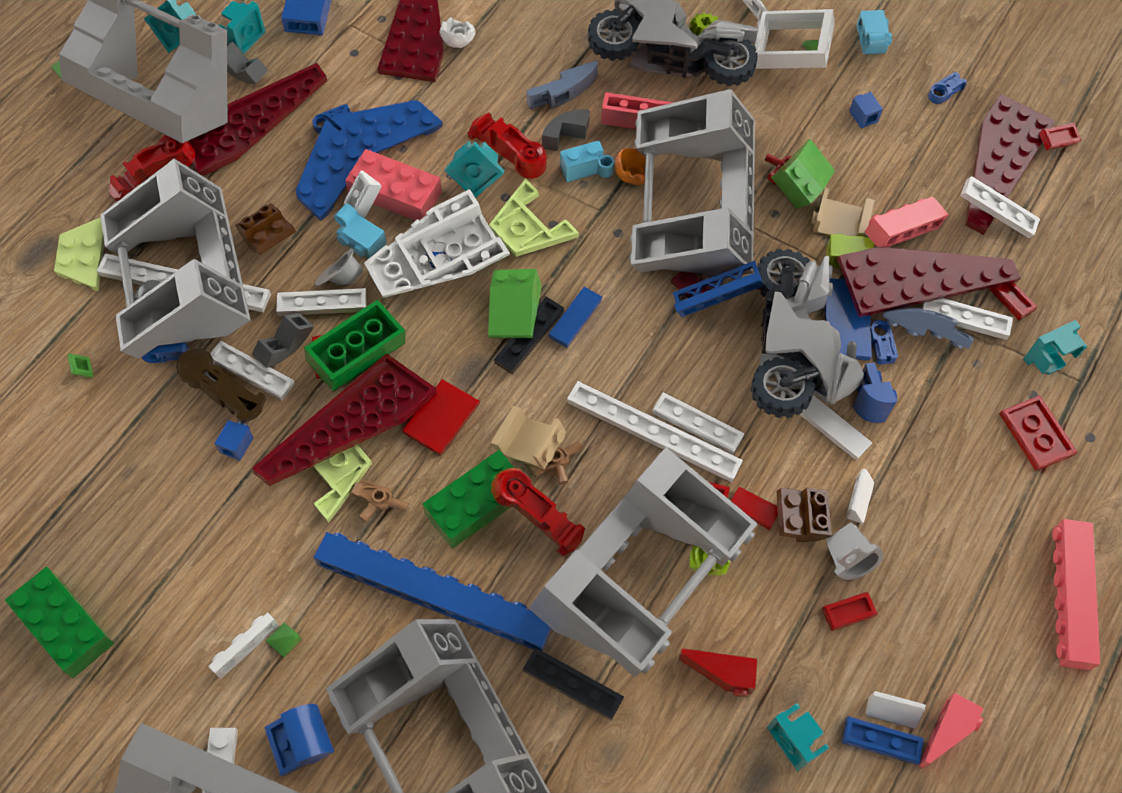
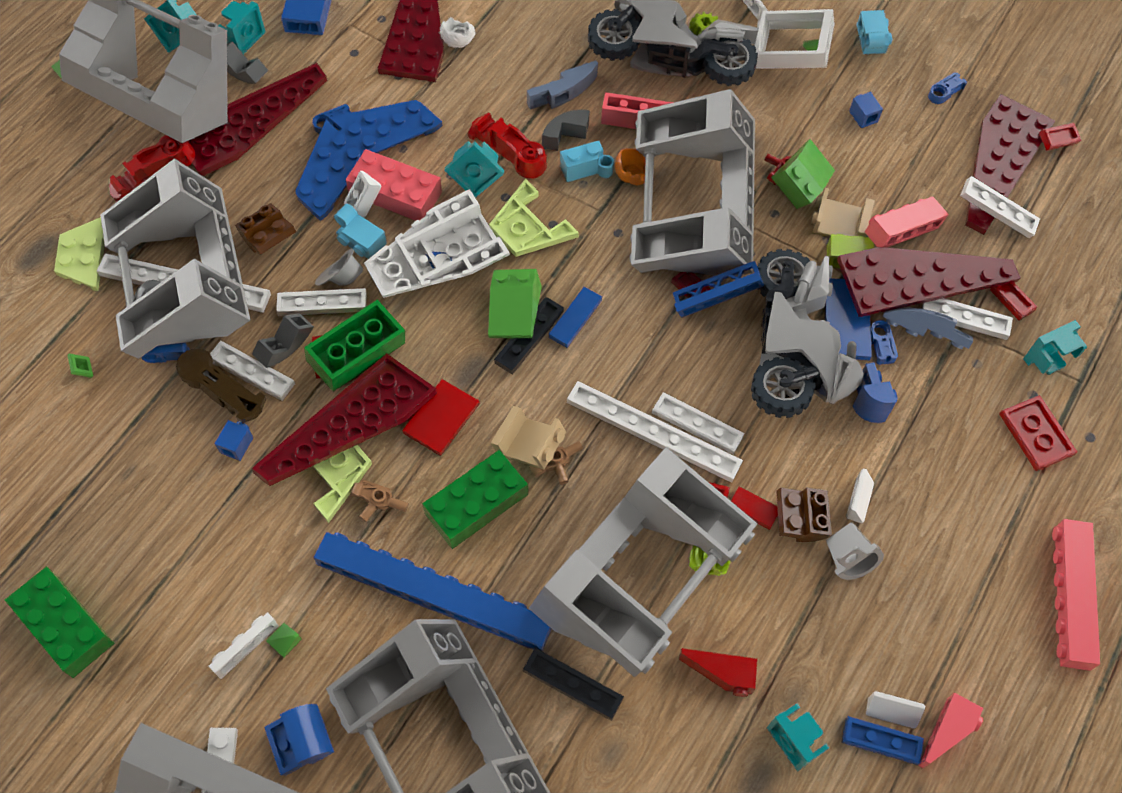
(516, 490): red piece -> none
(836, 428): white tile -> none
(849, 611): red tile -> none

